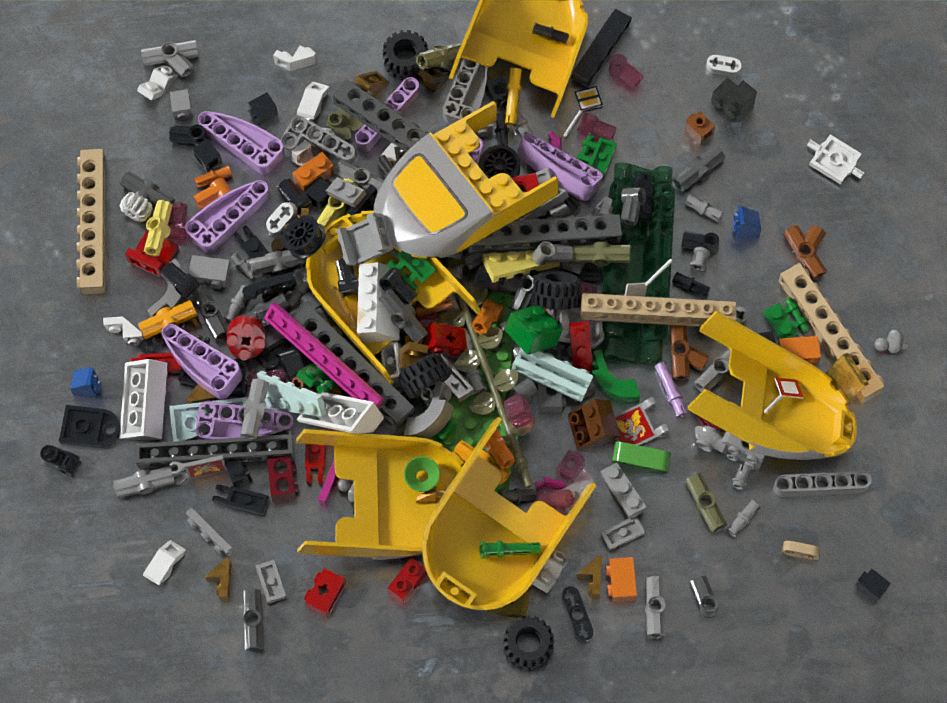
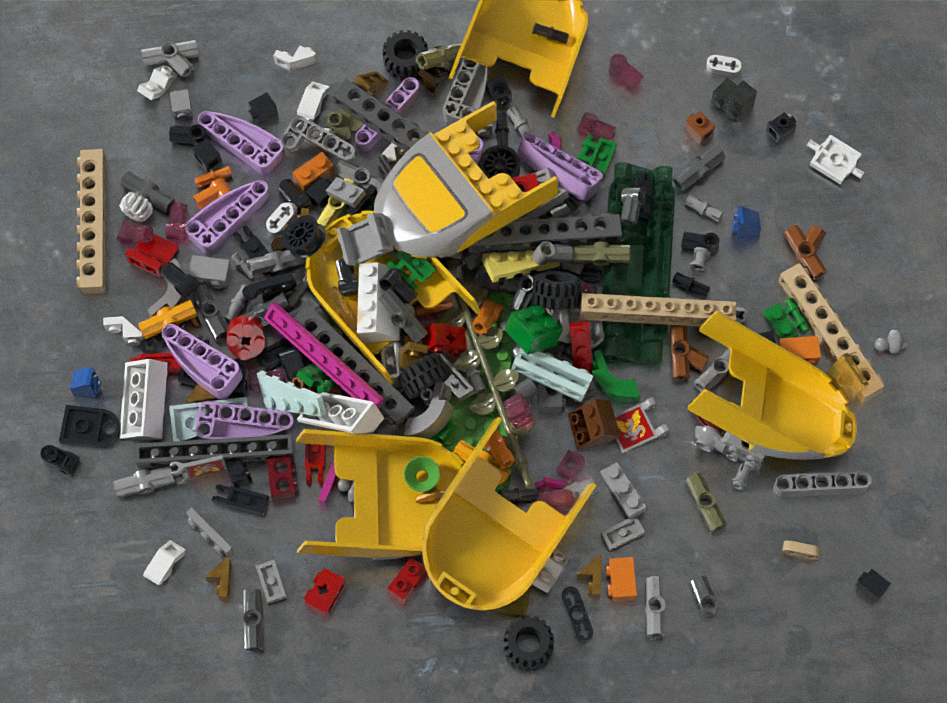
(131, 232): none -> clear pink piece
(158, 228): light yellow piece -> none
(254, 408): light grey piece -> none
(302, 153): white tile -> none
(501, 549): green pin -> none
(513, 96): yellow pin -> none
(587, 99): piece -> none
(601, 47): black beam -> none
(603, 207): light grey plate -> none
(639, 289): white piece -> none
(641, 456): bright green beam -> none
(674, 396): lavender pin -> none
(743, 518): light grey pin -> none
(779, 131): none -> black brick
(786, 388): piece -> none

